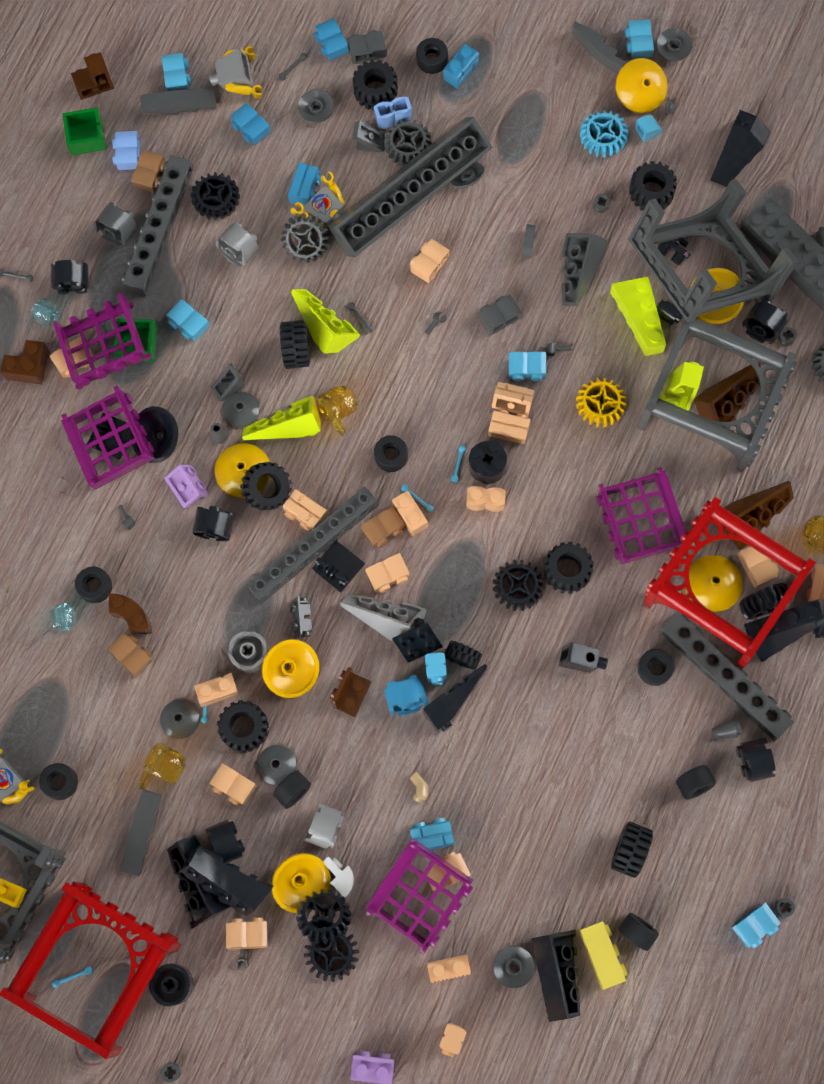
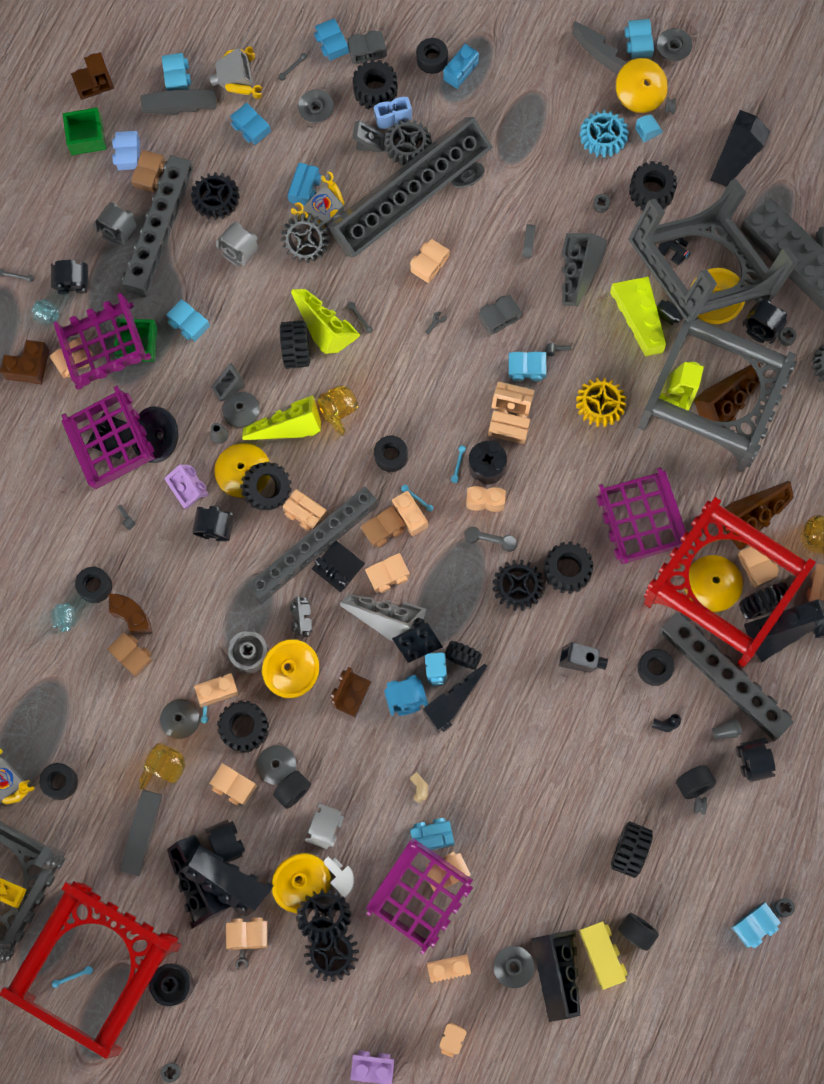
(473, 534): none -> dark grey bar
(667, 725): none -> black arm
(700, 805): none -> dark grey bush

